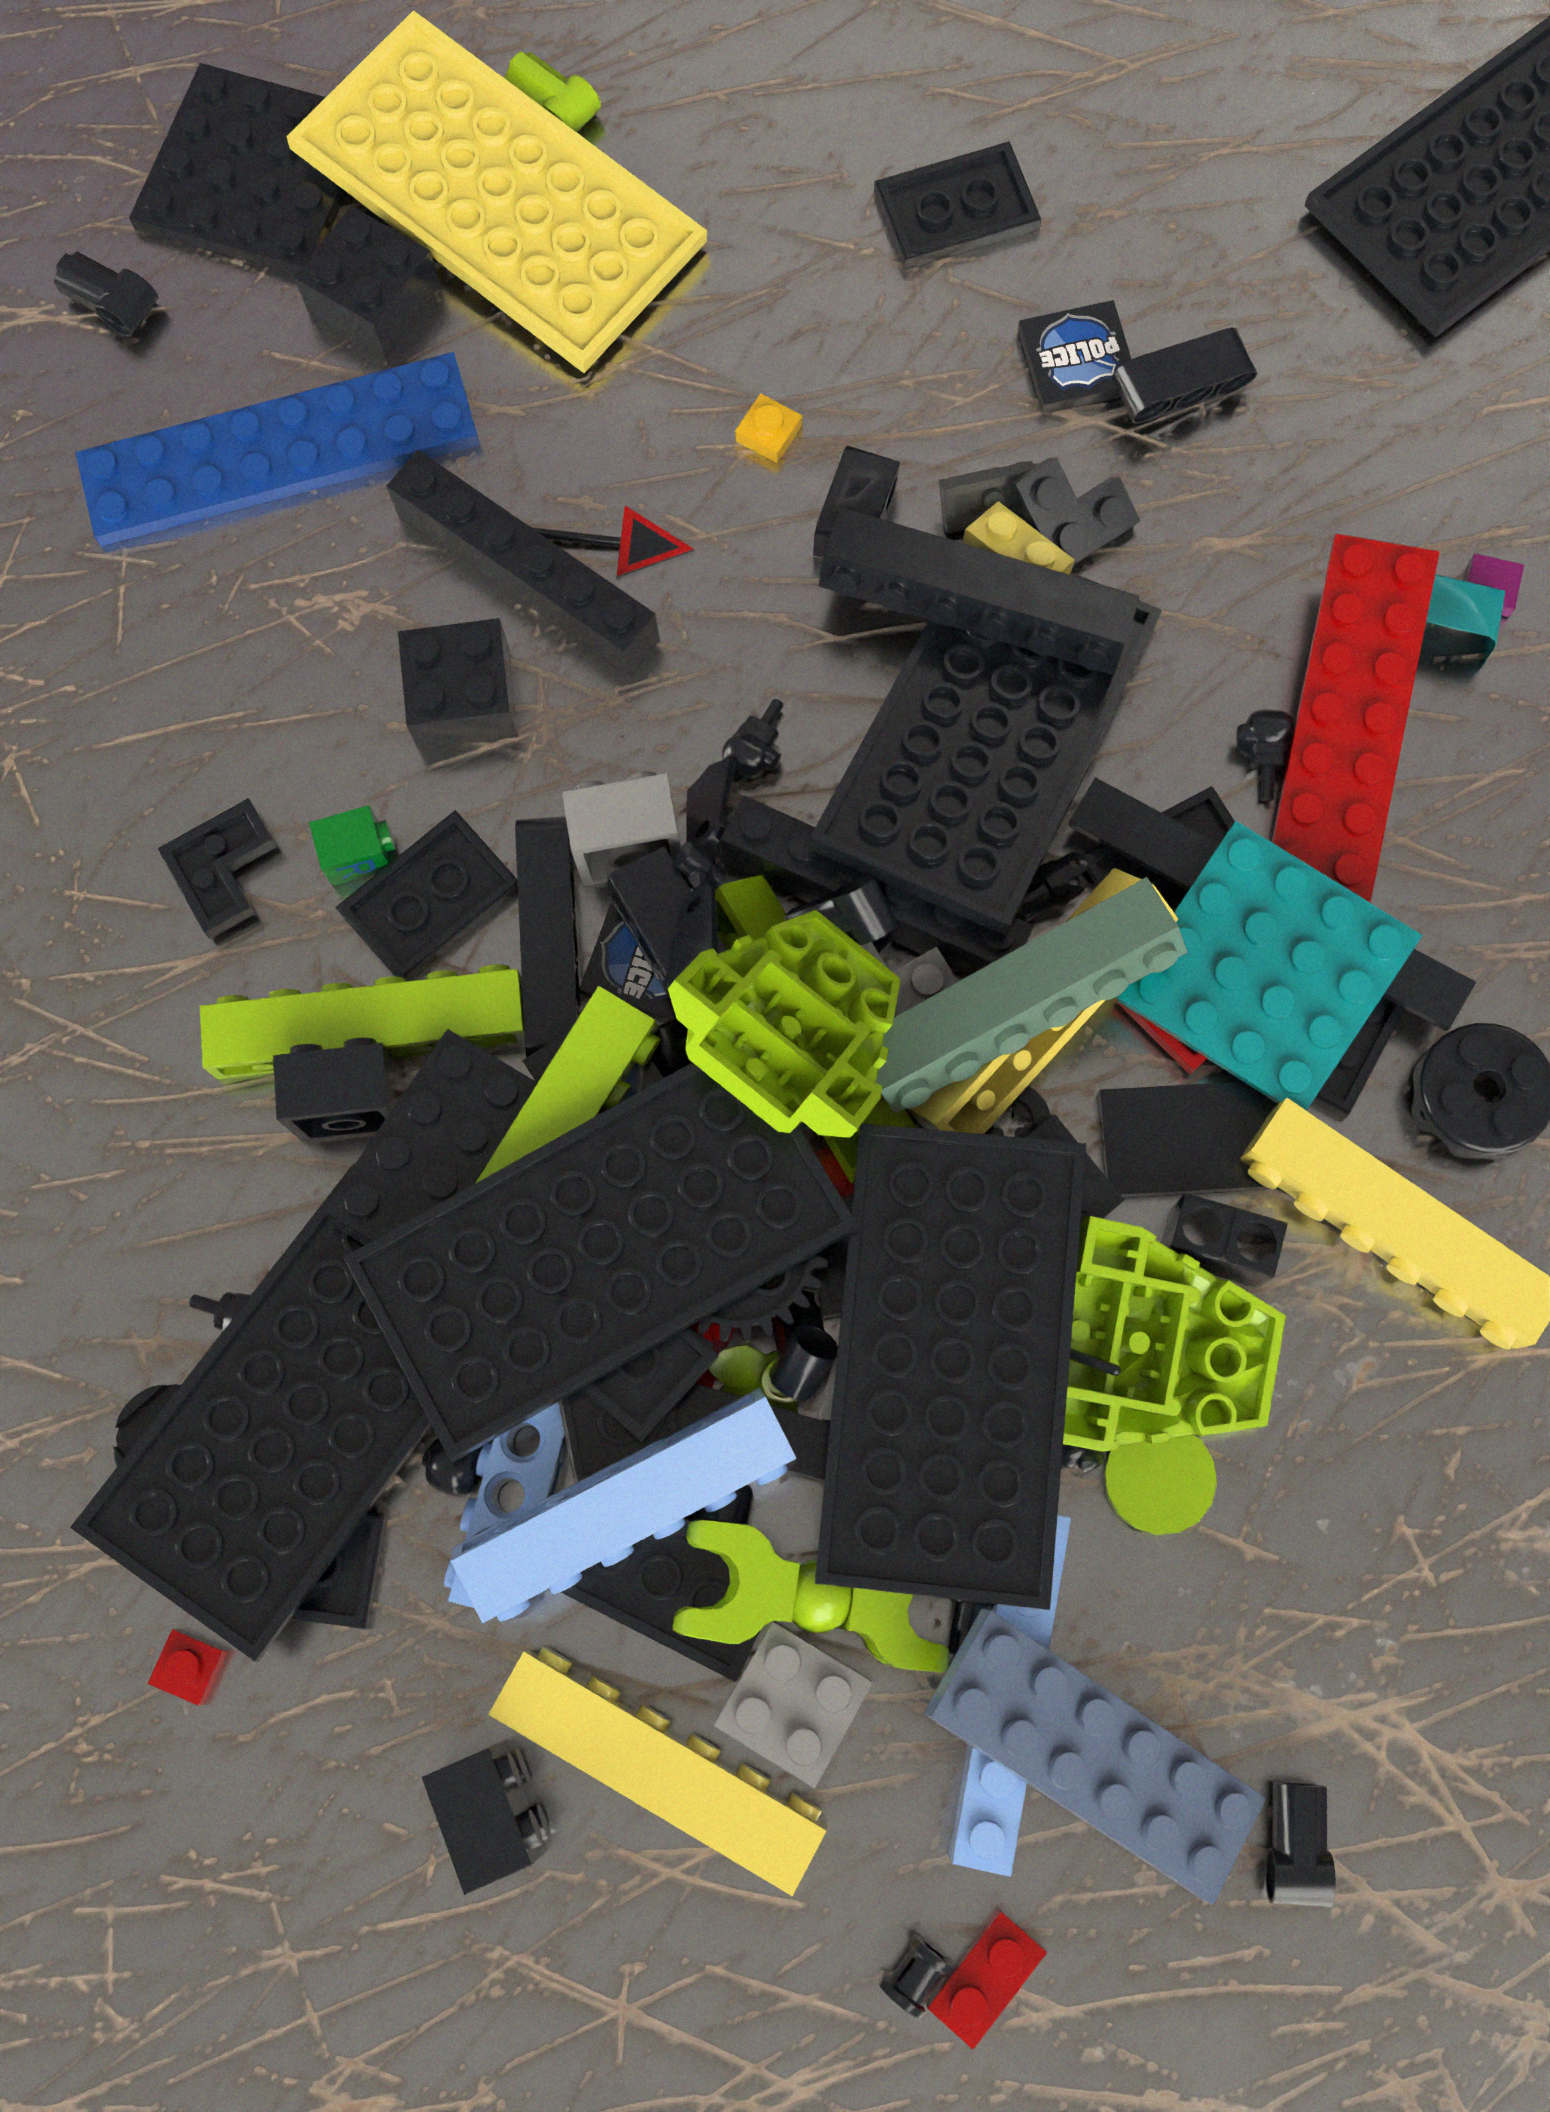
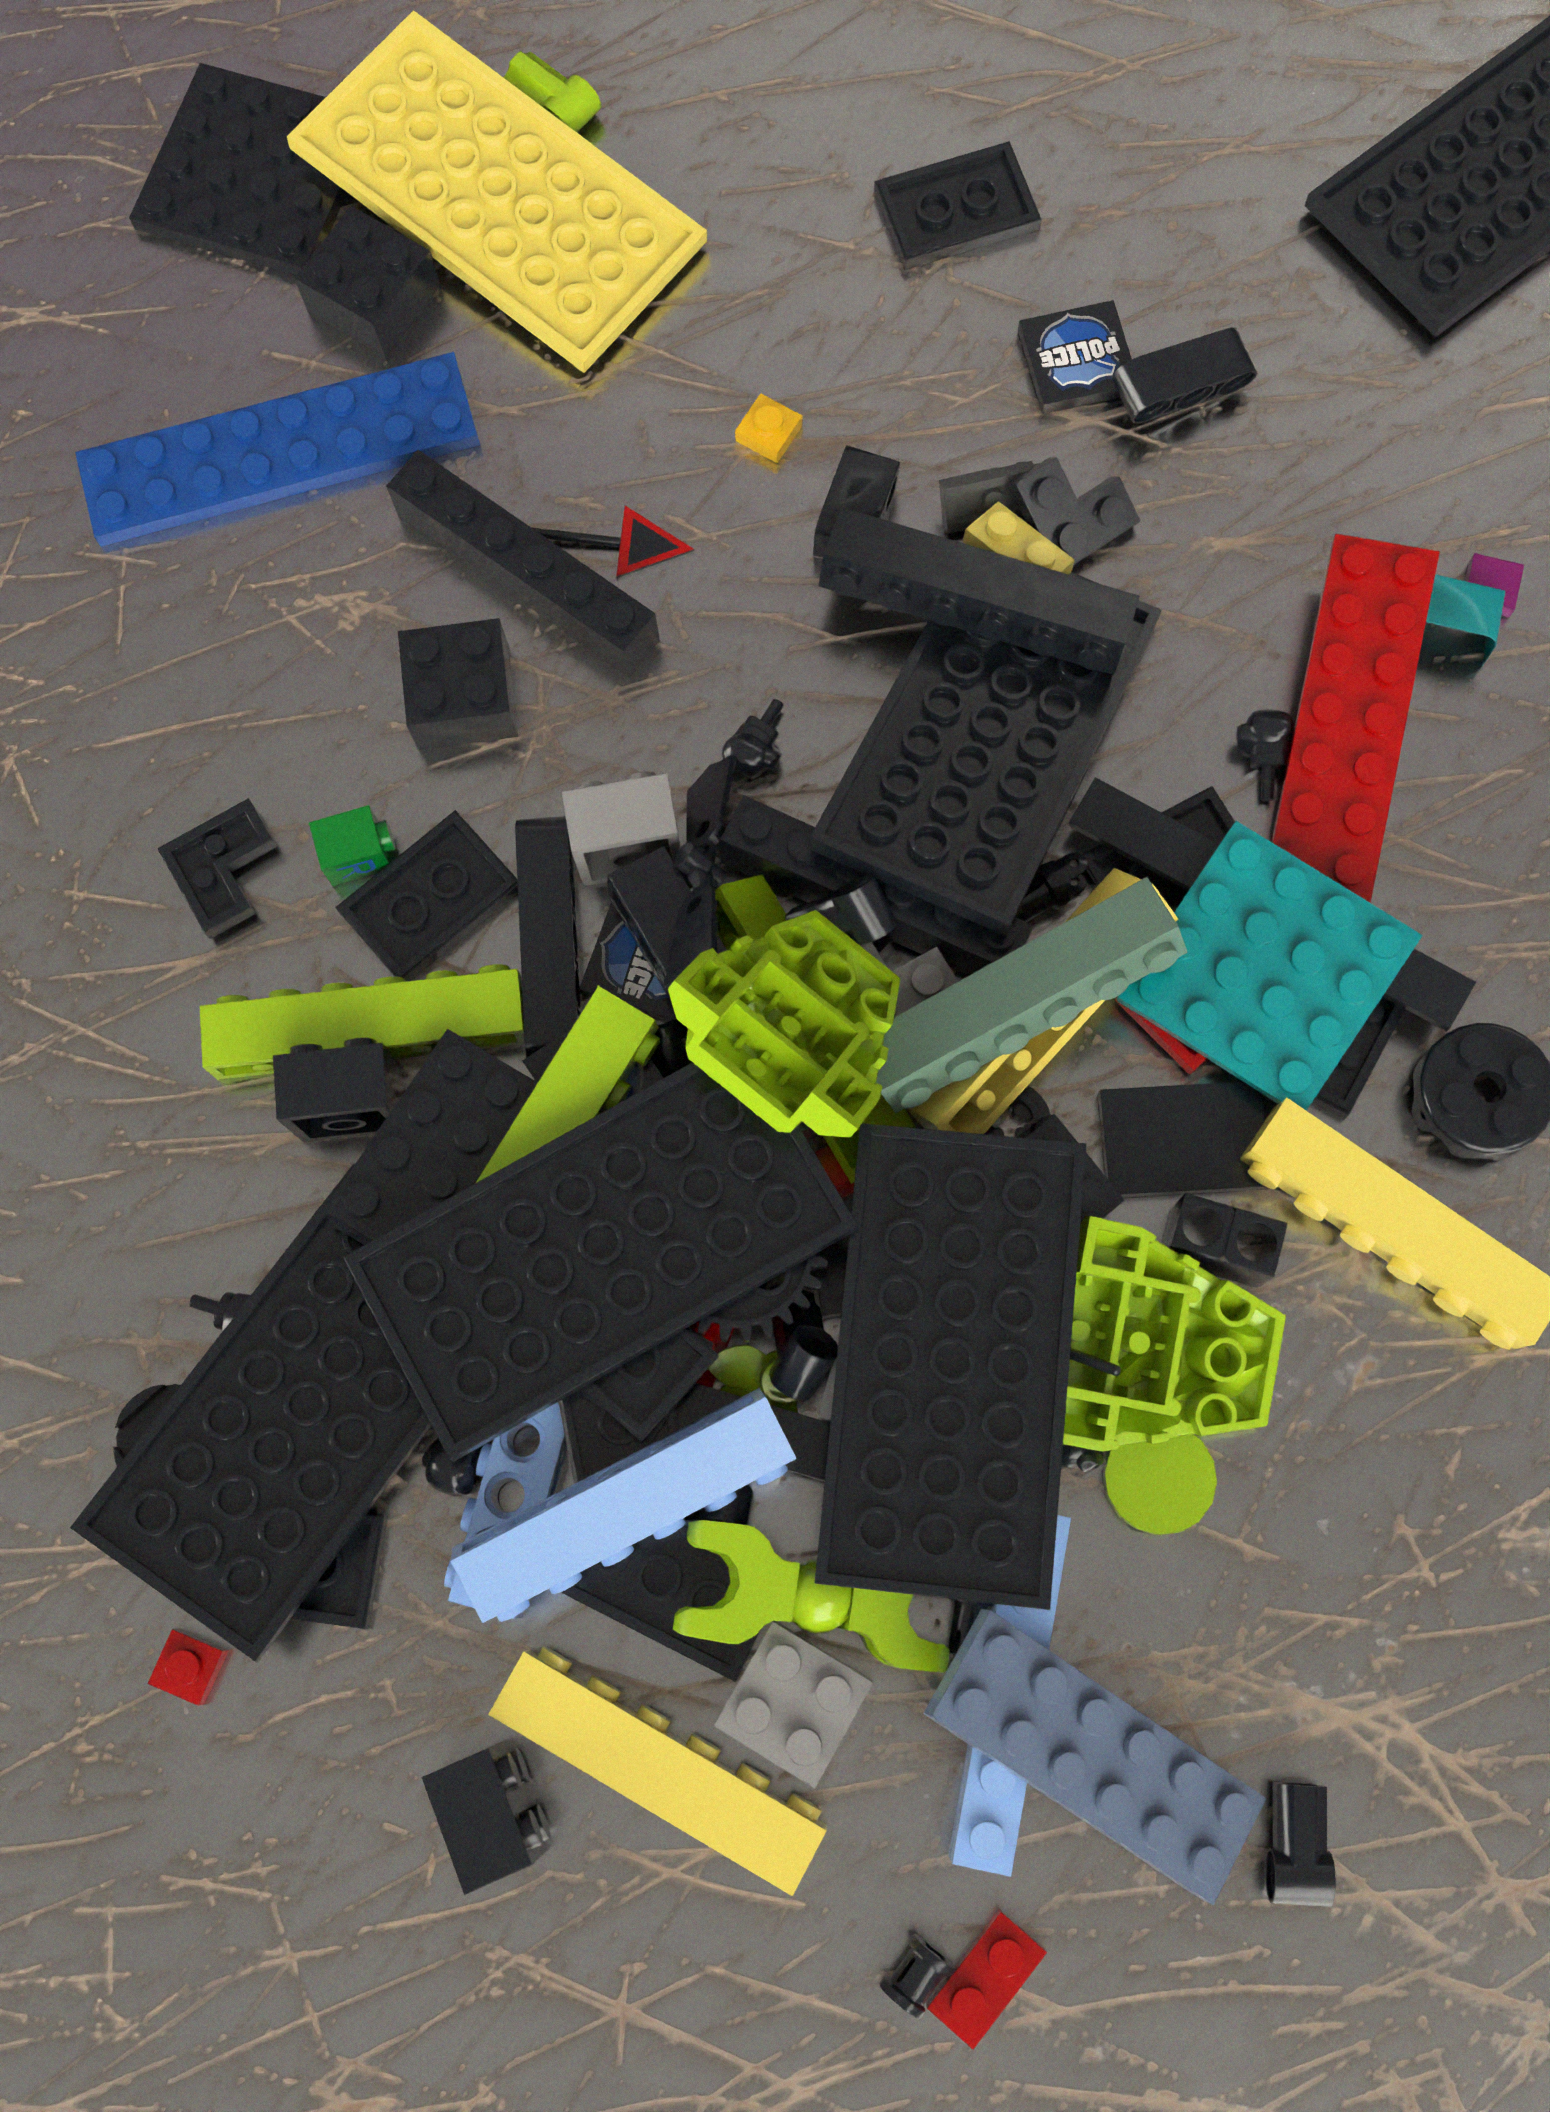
(116, 297): black piece -> none

